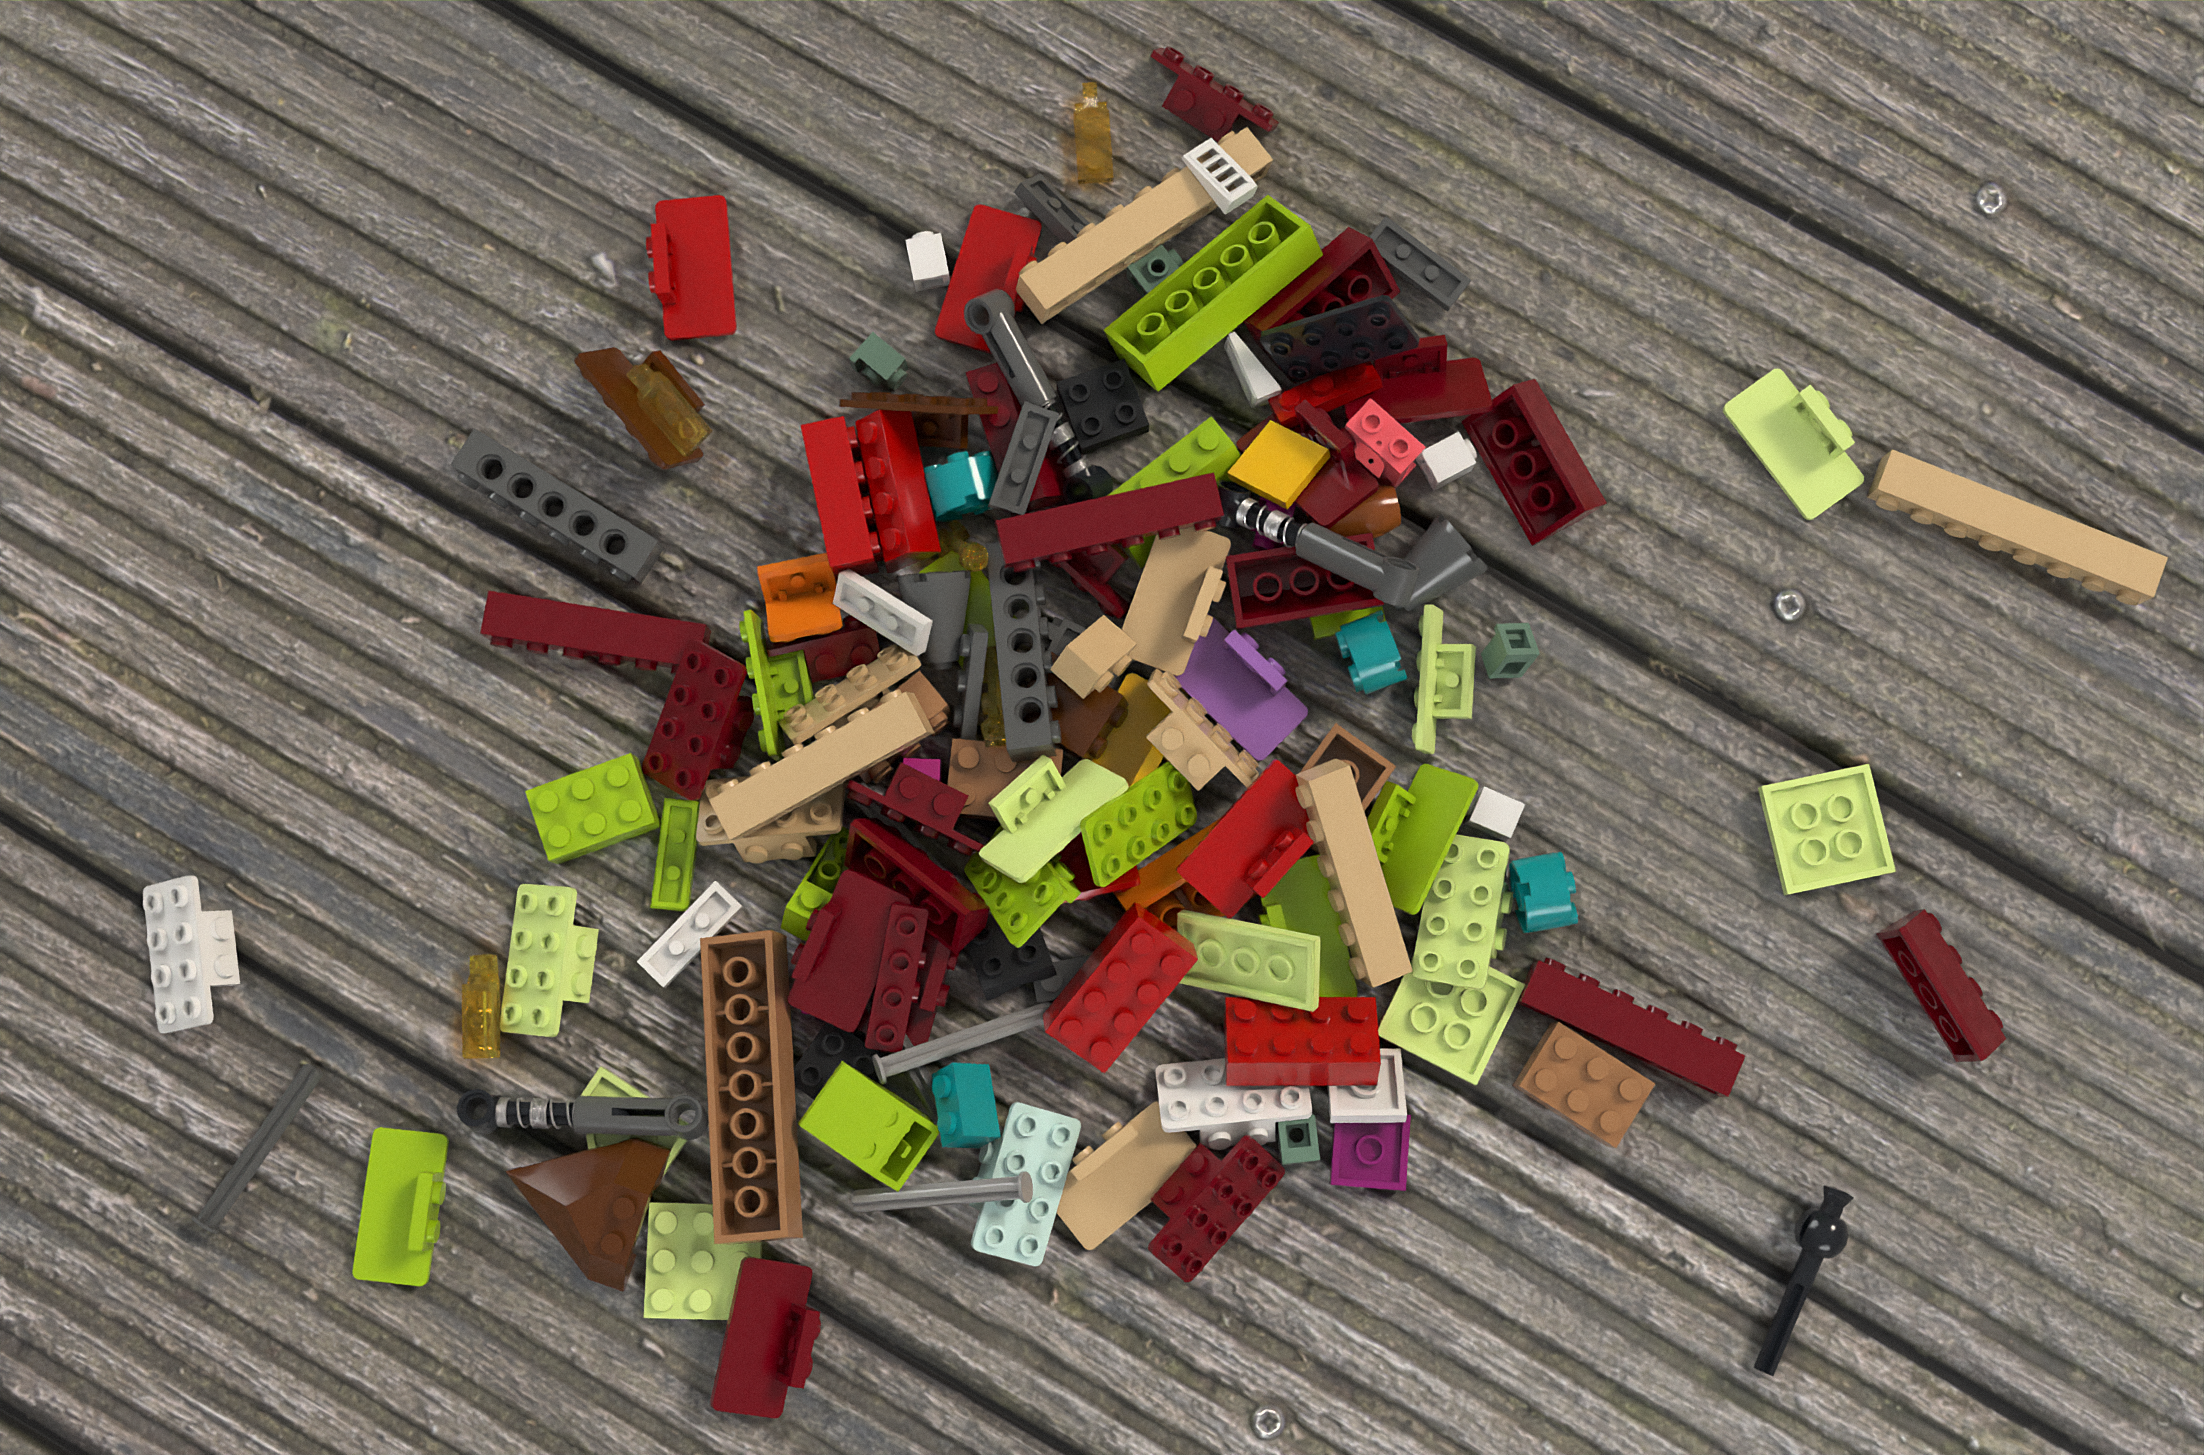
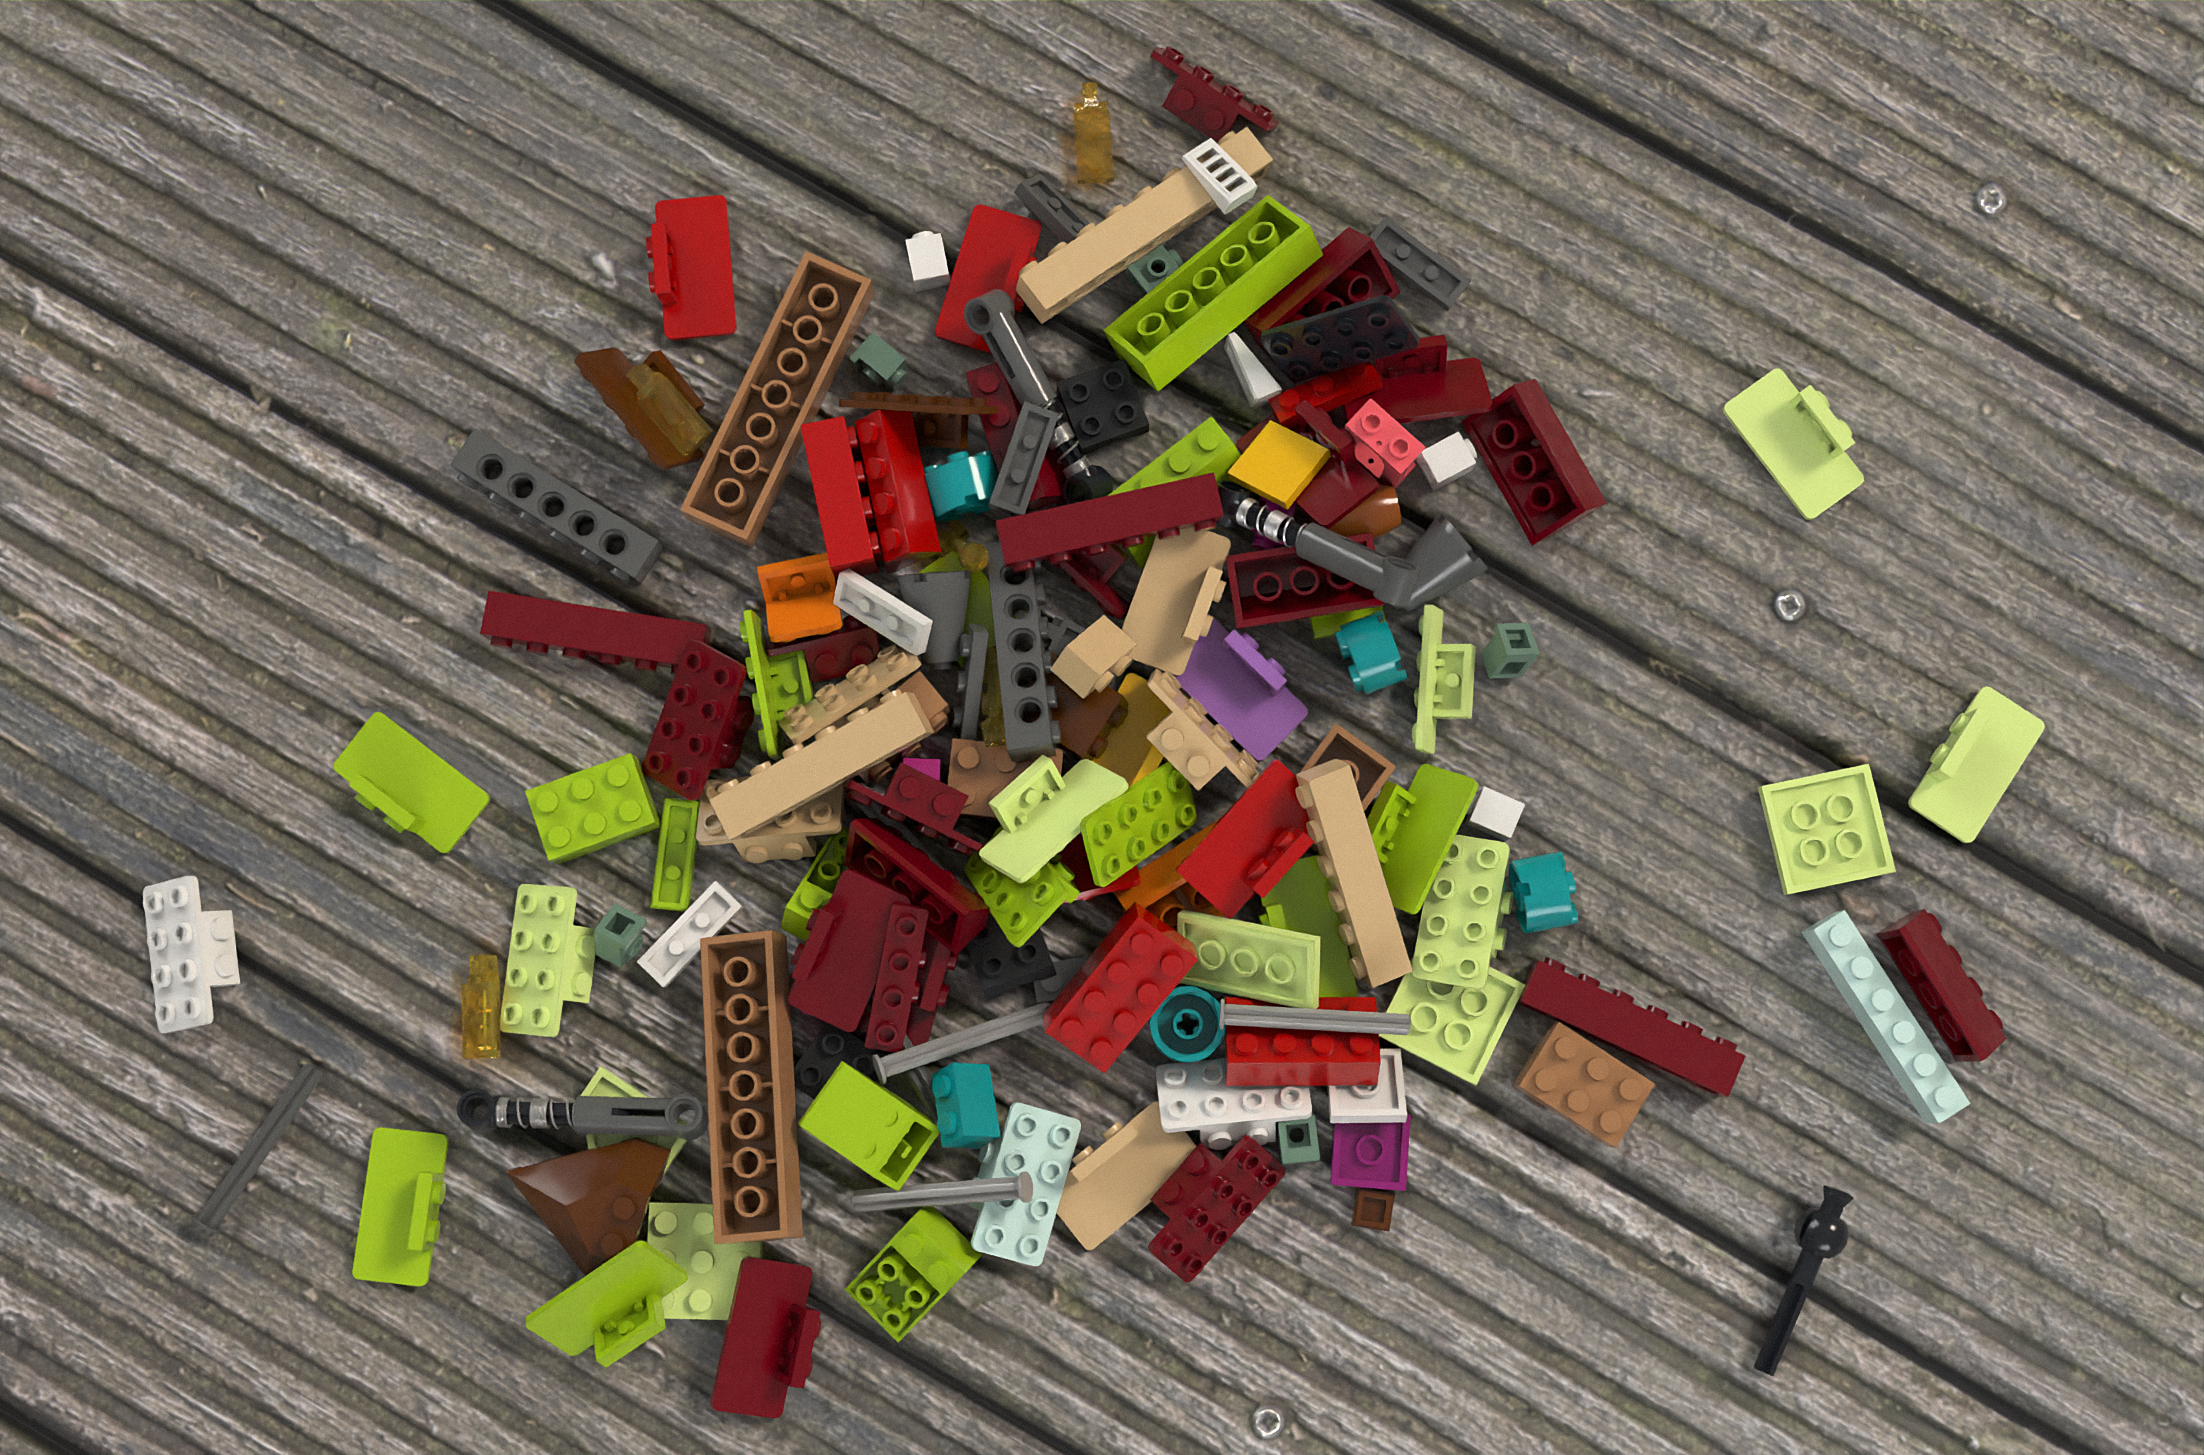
(410, 784): none -> lime bracket
(611, 1306): none -> lime bracket
(623, 940): none -> sand green brick
(776, 397): none -> medium nougat brick
(913, 1272): none -> lime slope
(1175, 1042): none -> teal brick
(1314, 1019): none -> light grey axle
(1372, 1209): none -> reddish brown tile
(1885, 1017): none -> light aqua brick
(1976, 764): none -> yellowish green bracket
(2017, 528): tan brick -> none

